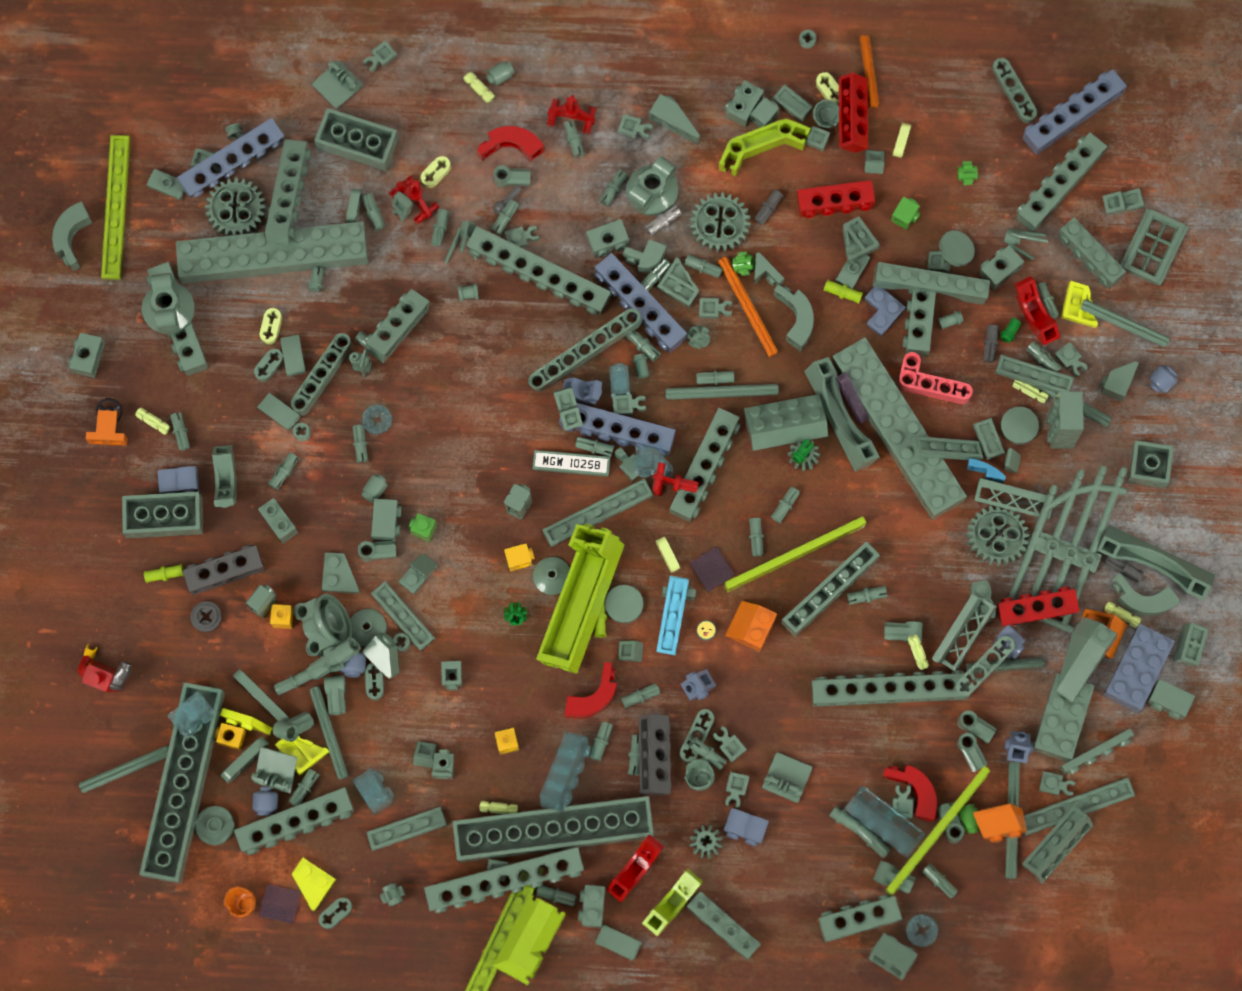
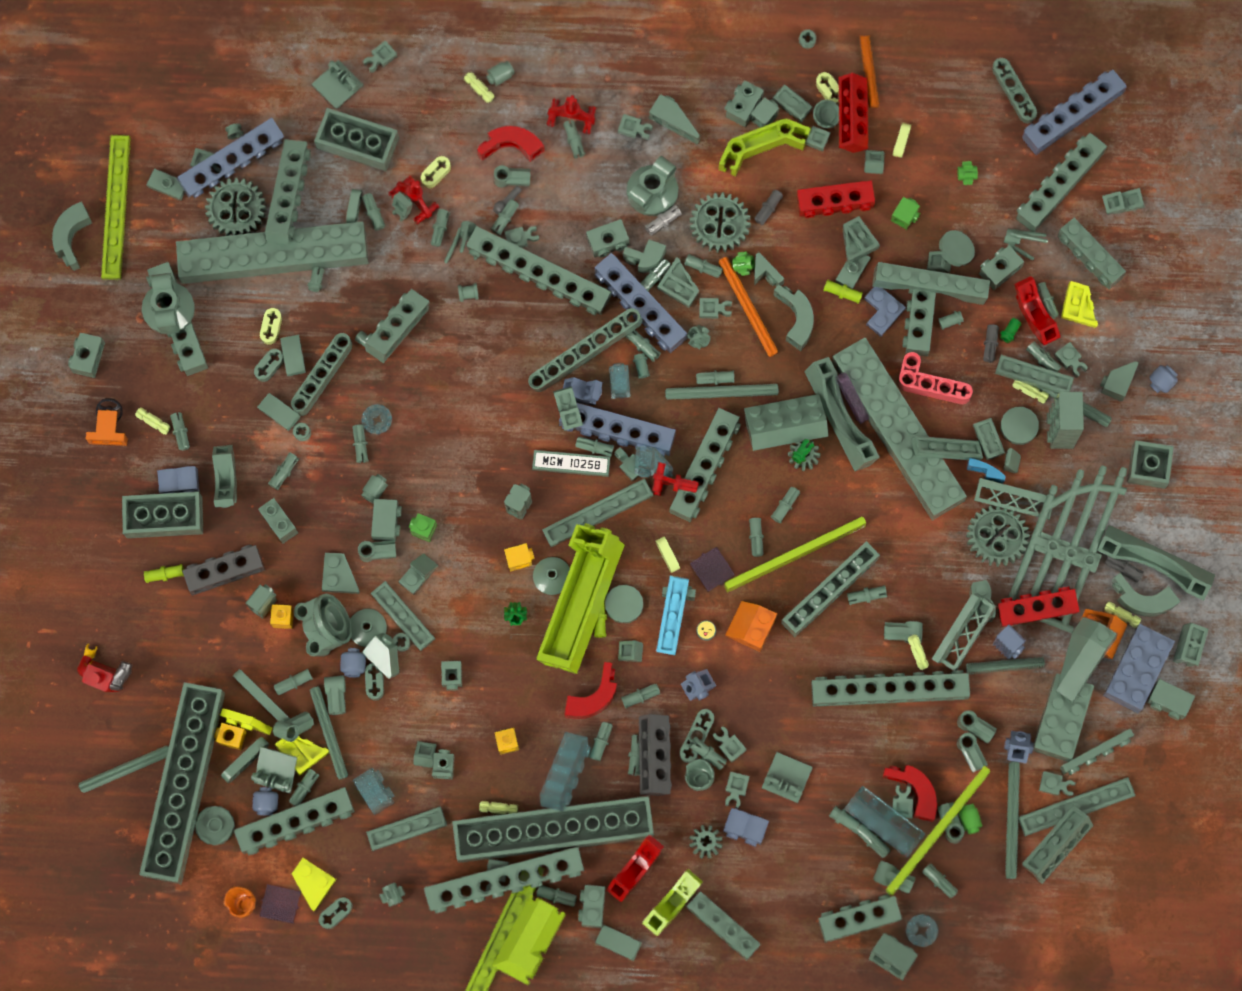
(191, 714): clear light blue brick -> none
(206, 607): dark grey gear -> none
(333, 658): sand green piece -> none
(360, 362): sand green hinge -> none
(613, 187): sand green pin -> none
(624, 404): sand green plate -> none
(987, 667): sand green beam -> none
(1001, 822): orange slope -> none
(1124, 323): sand green axle -> none
(1169, 254): sand green piece -> none

